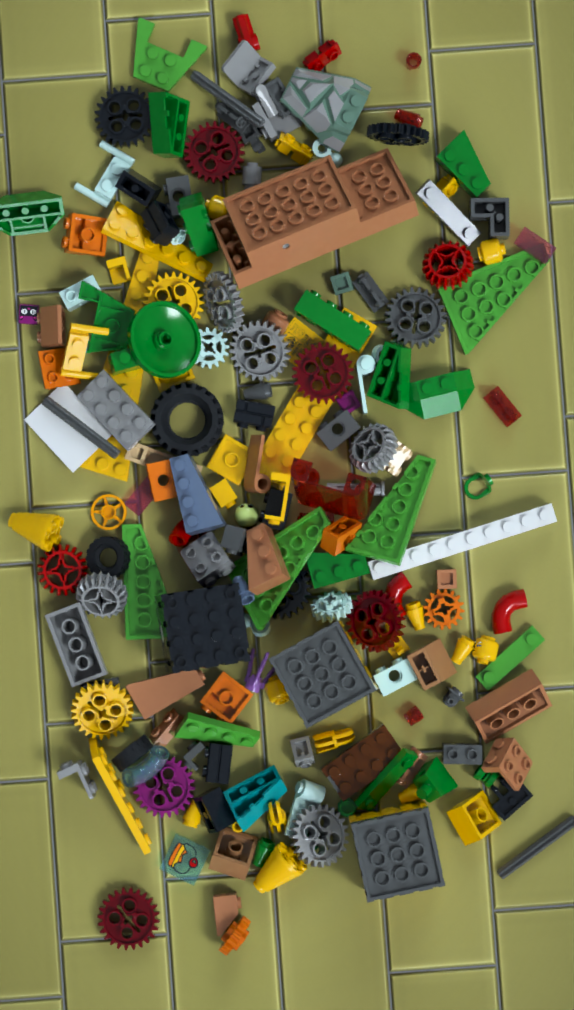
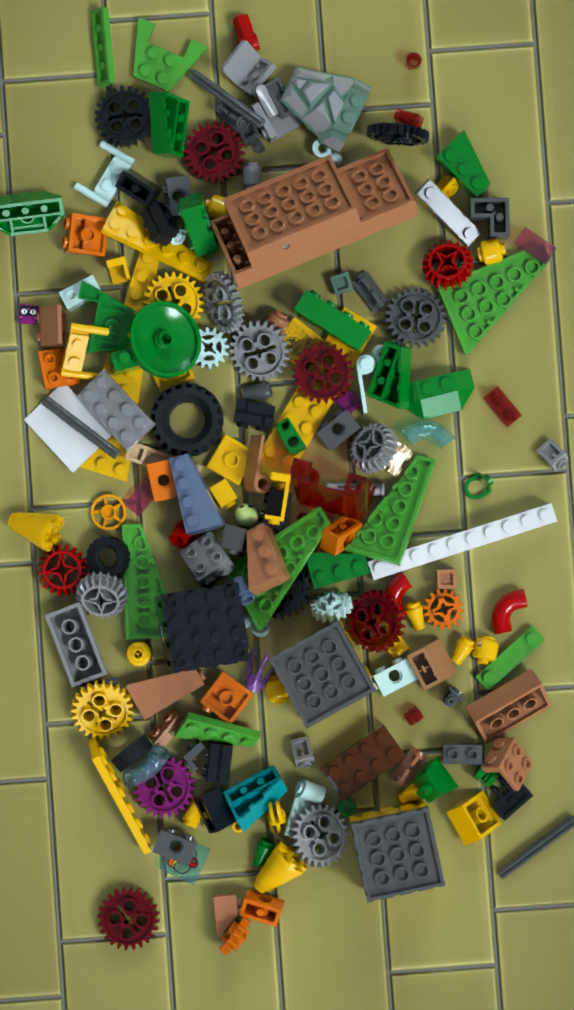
(82, 768): light grey bracket -> none
(102, 47): none -> bright green plate
(143, 648): none -> yellow head
(164, 848): none -> dark grey brick
(233, 853): medium nougat slope -> none
(262, 908): none -> orange brick
(290, 437): none -> green leg
(301, 152): yellow hinge -> none
(329, 52): red hinge -> none
(332, 739): yellow arm -> none
(386, 779): green plate -> none
(428, 431): none -> clear light blue cylinder
(553, 455): none -> light grey bracket

